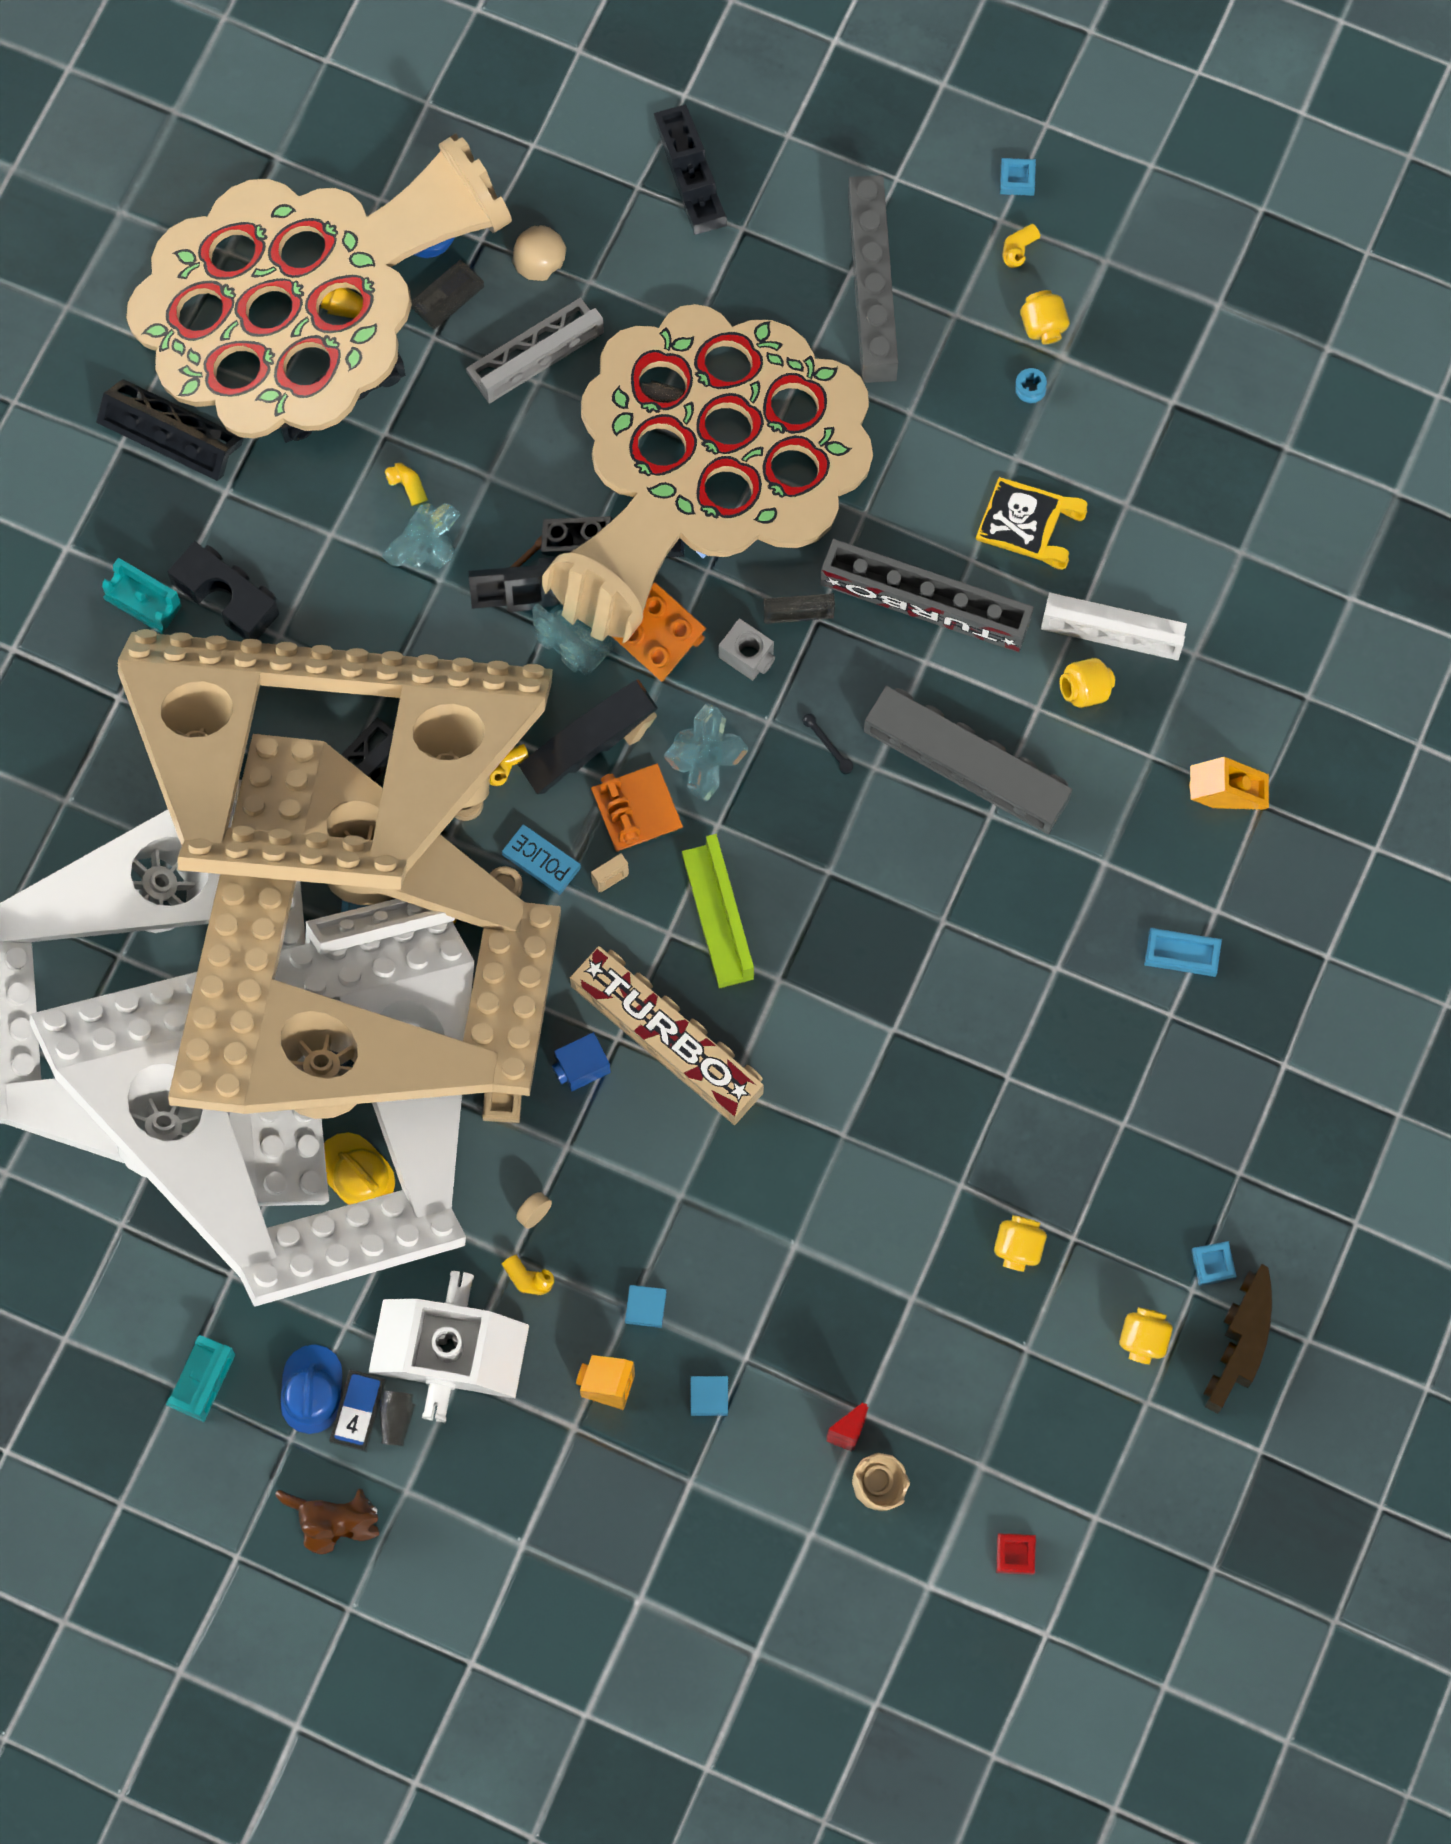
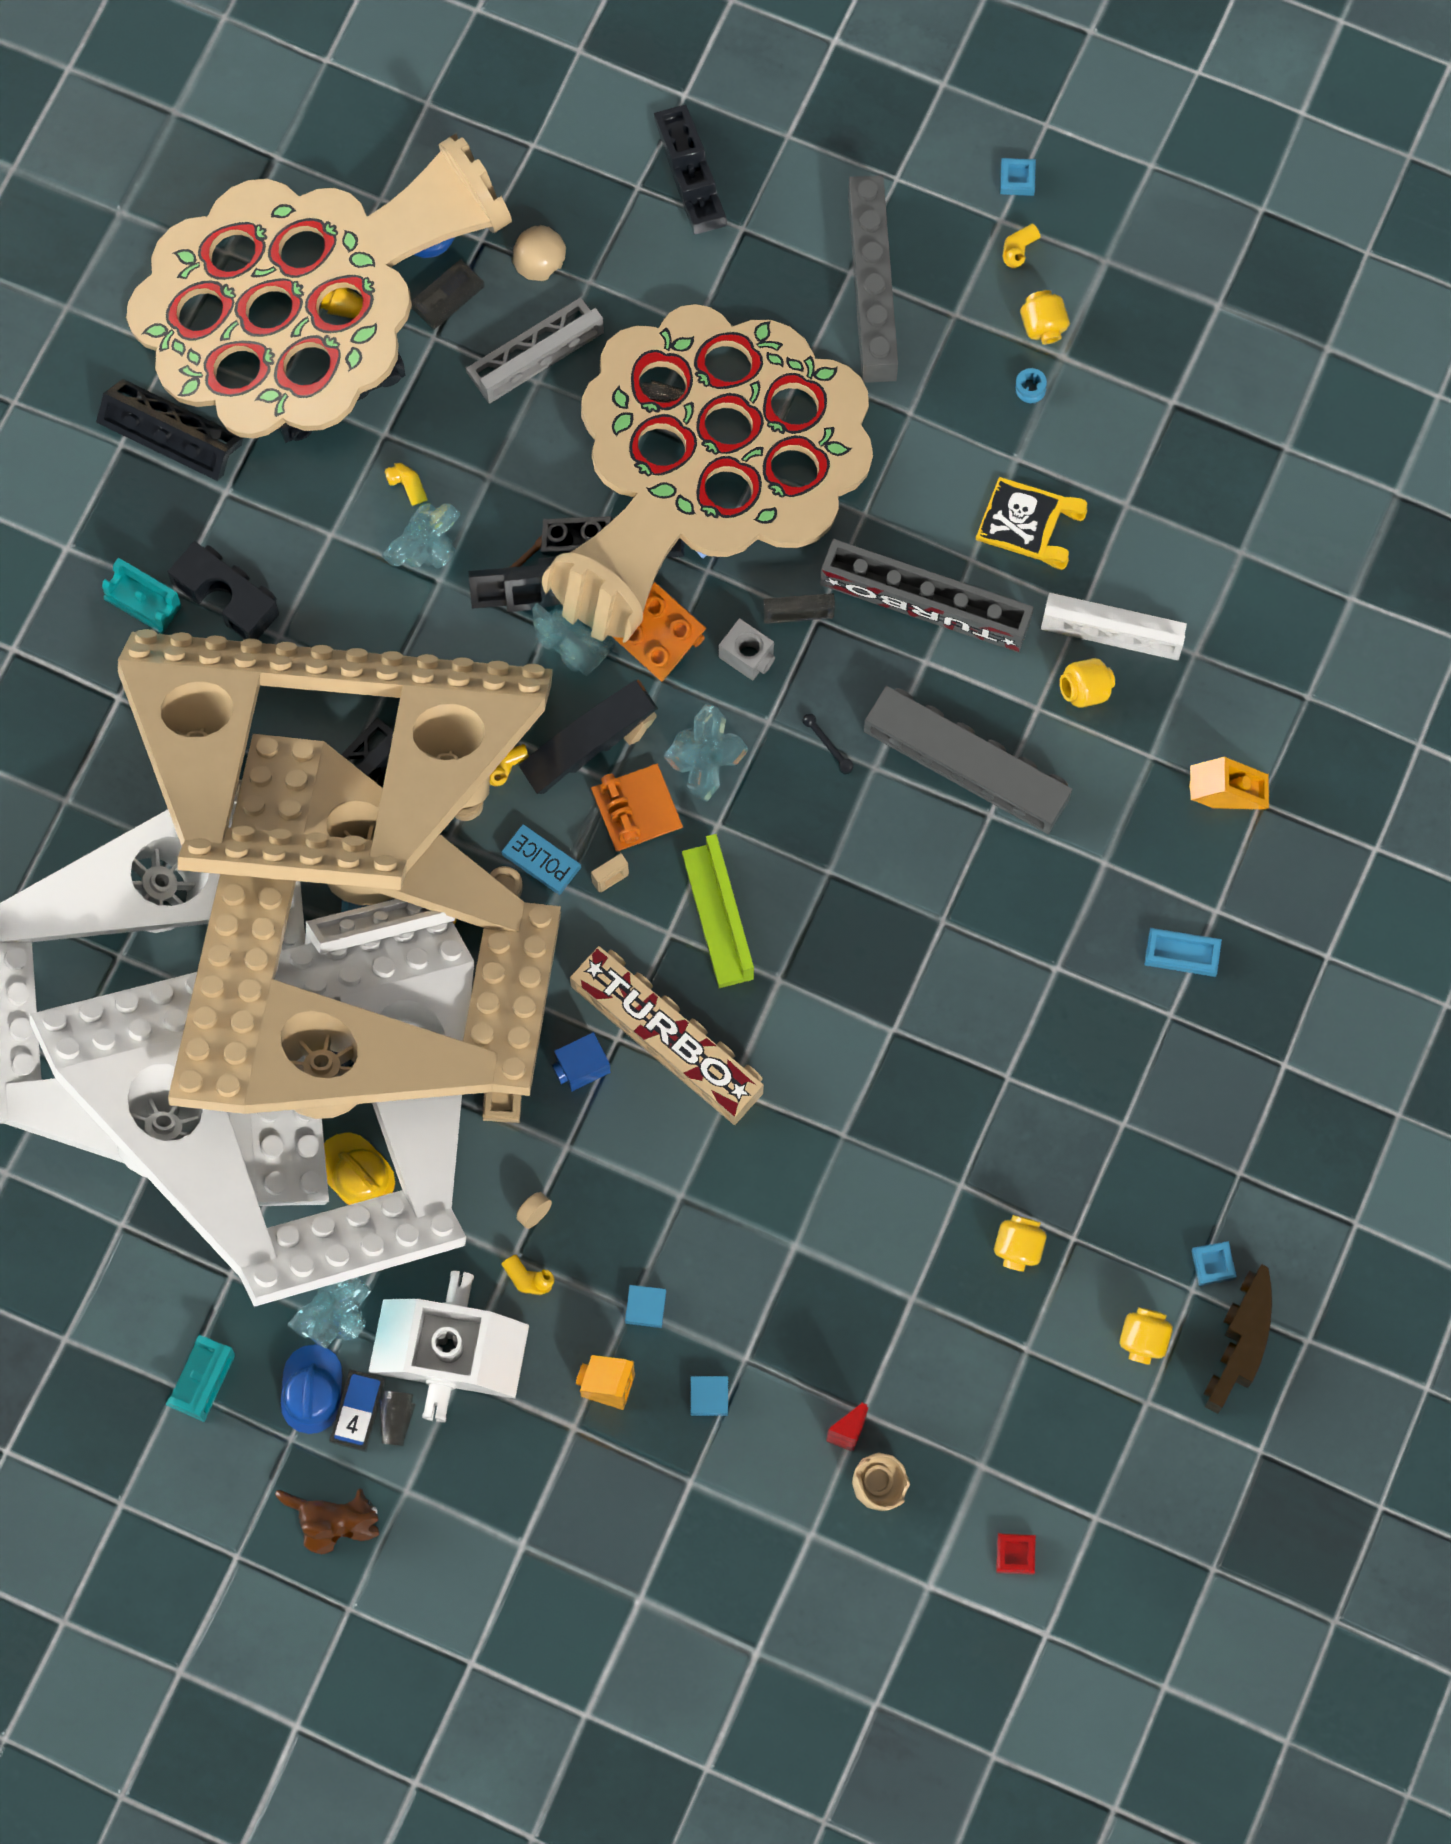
(332, 1313): none -> clear light blue plant

